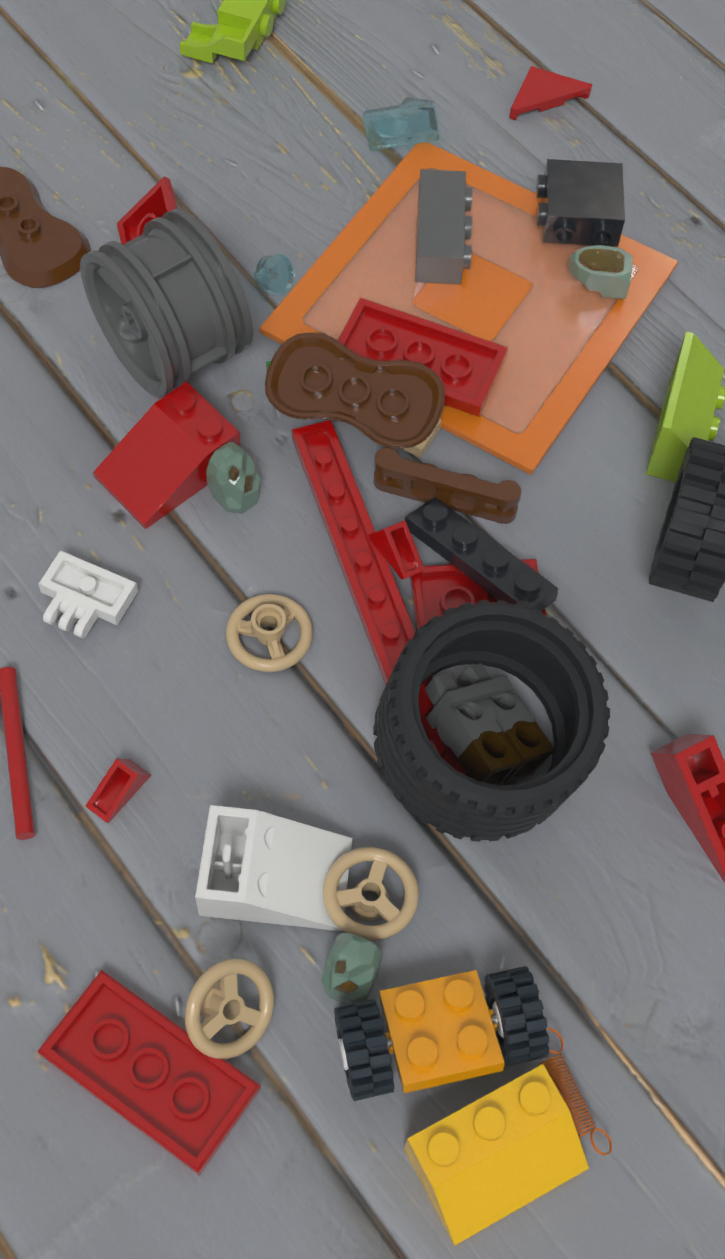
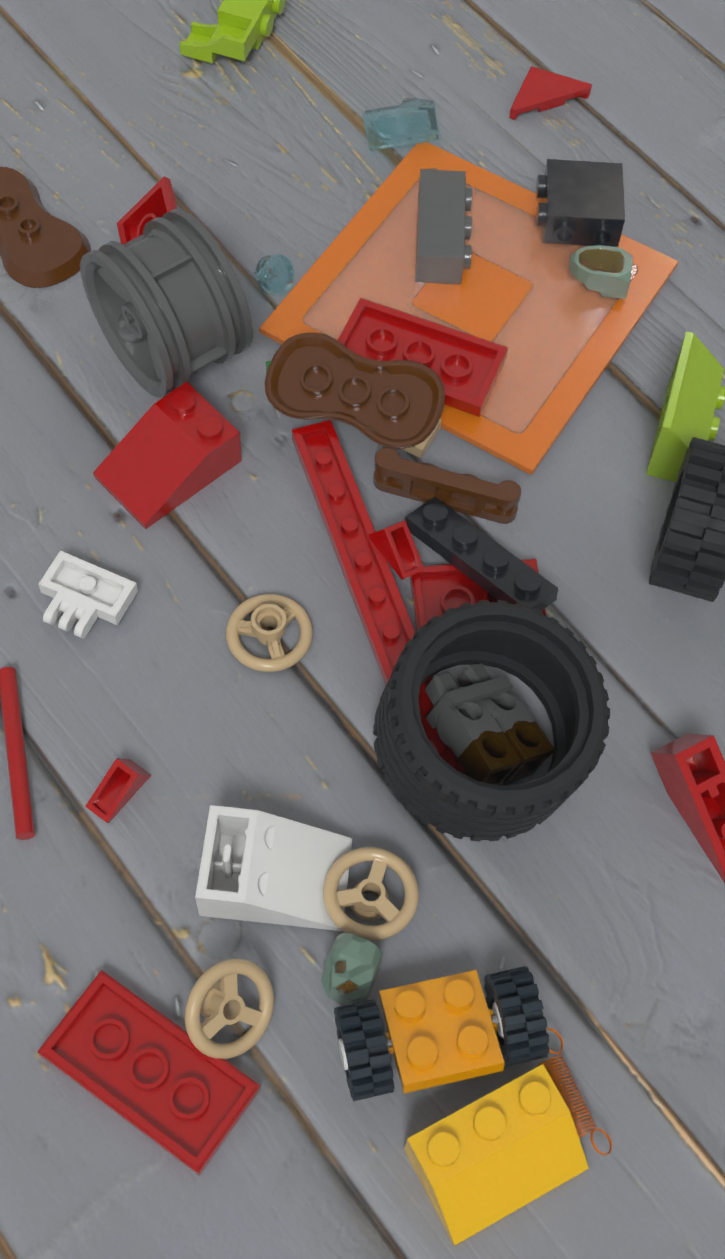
(233, 478): sand green rock -> none

